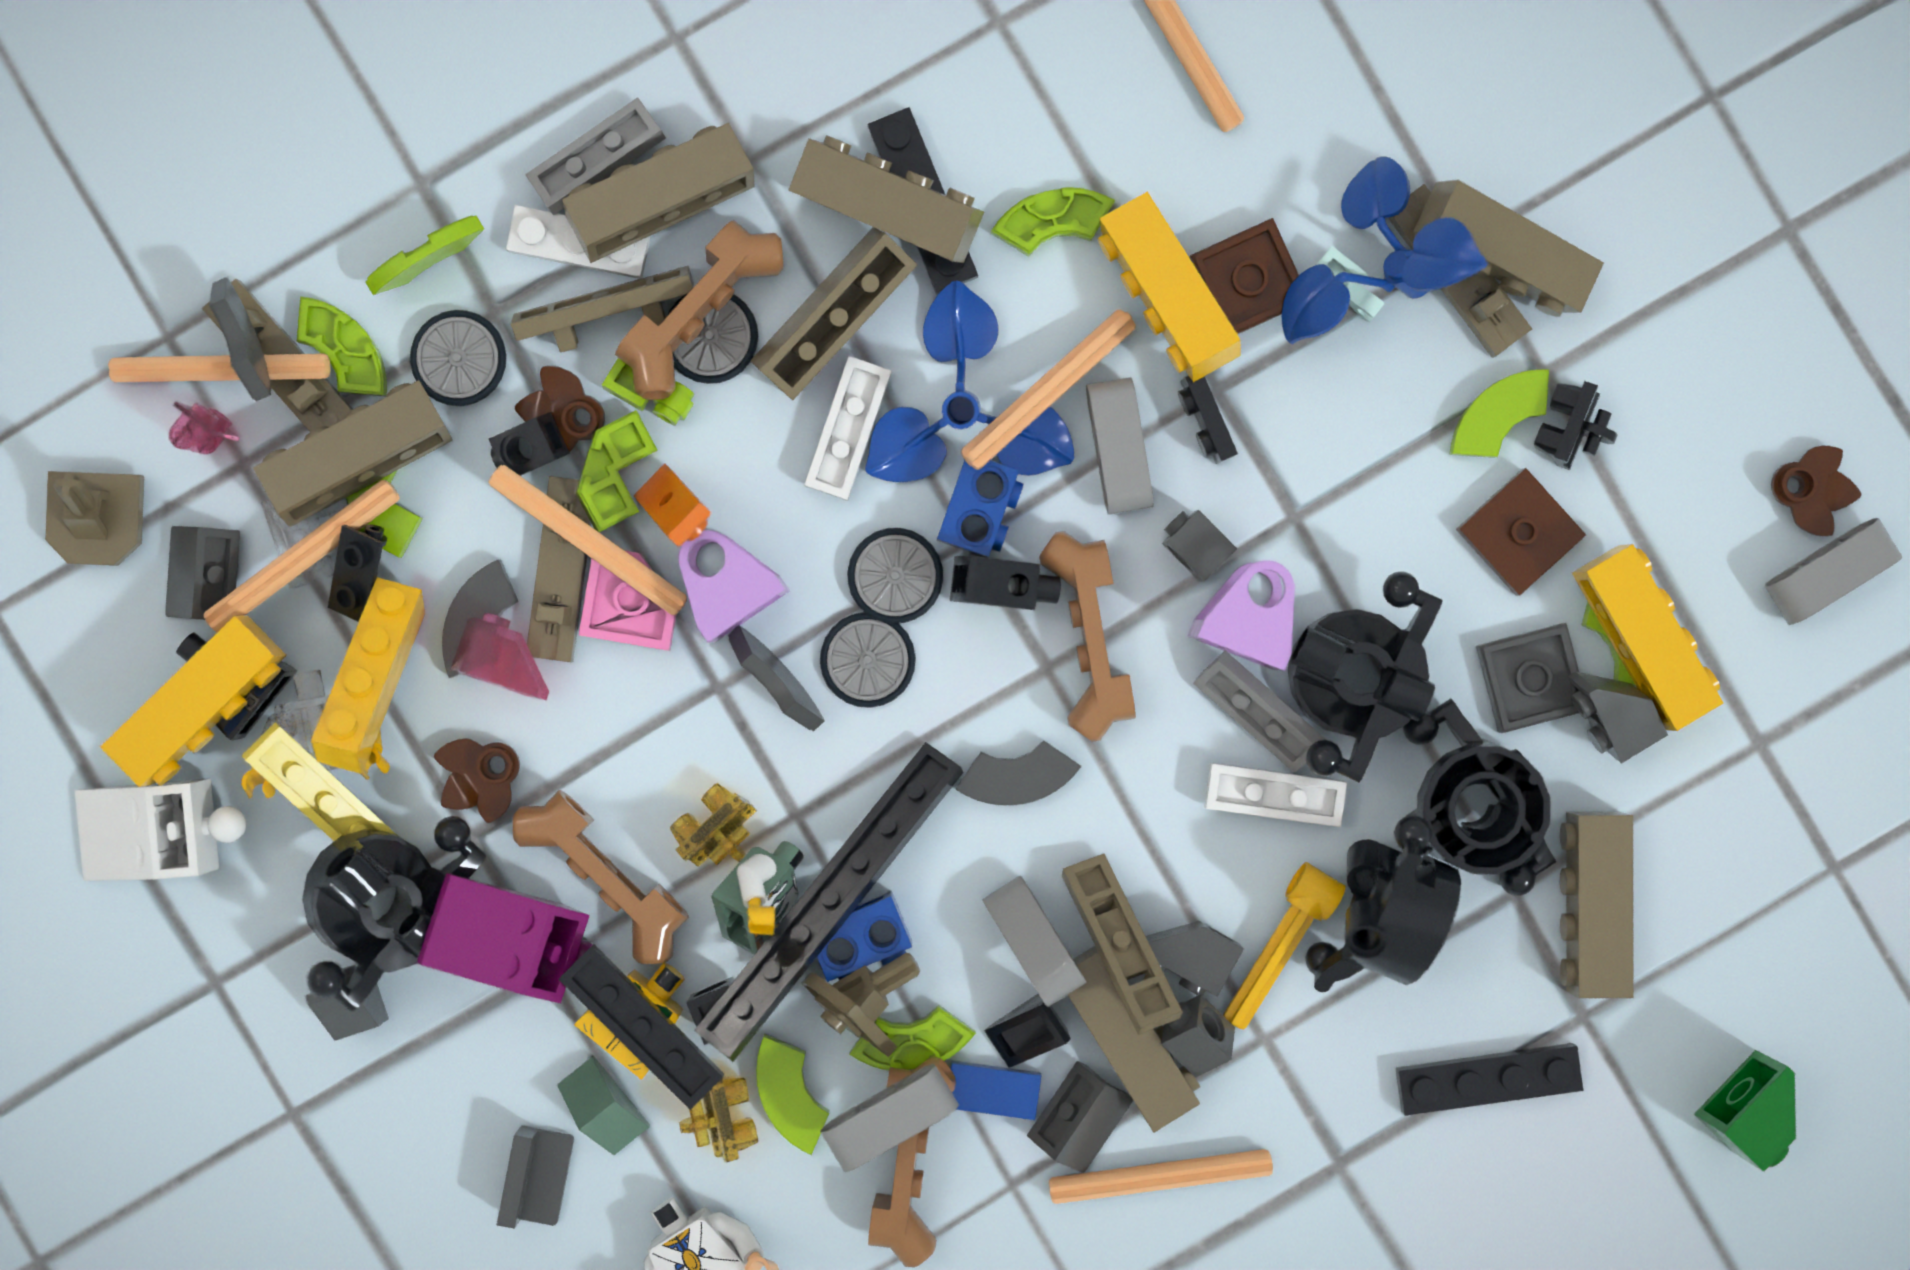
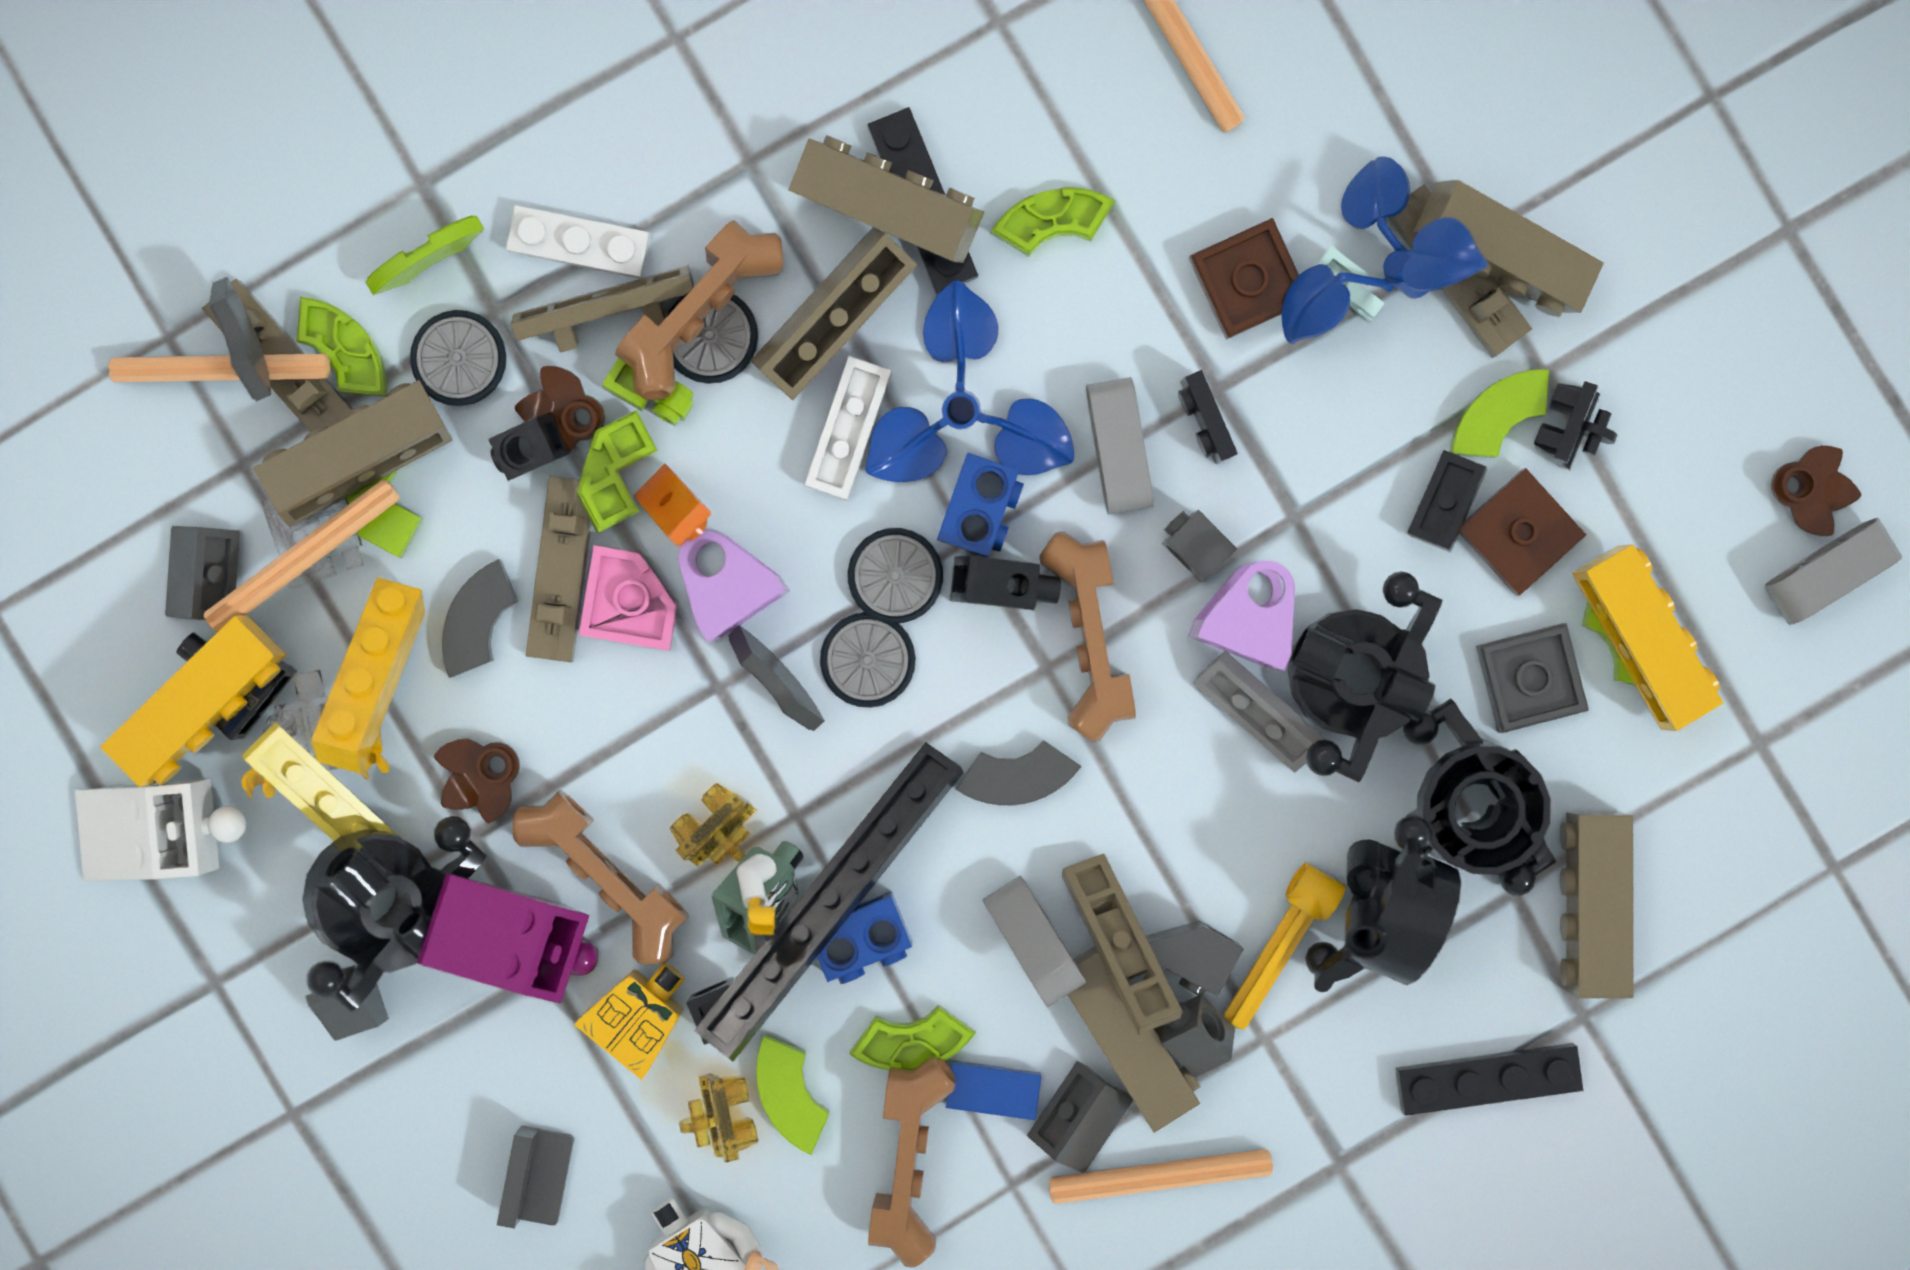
(94, 516): dark tan piece -> none
(200, 429): clear pink hinge -> none
(355, 569): black hinge -> none
(498, 657): clear pink slope -> none
(587, 539): light nougat axle -> none
(596, 154): light grey plate -> none
(601, 1107): sand green slope -> none
(641, 1026): black plate -> none
(658, 191): dark tan brick -> none
(861, 998): dark tan piece -> none
(889, 1118): light grey beam -> none
(1028, 1032): black slope -> none
(1048, 389): light nougat axle -> none
(1169, 287): yellow brick -> none
(1275, 794): white plate -> none
(1447, 501): none -> black plate
(1619, 715): dark grey slope -> none
(1754, 1111): green slope -> none

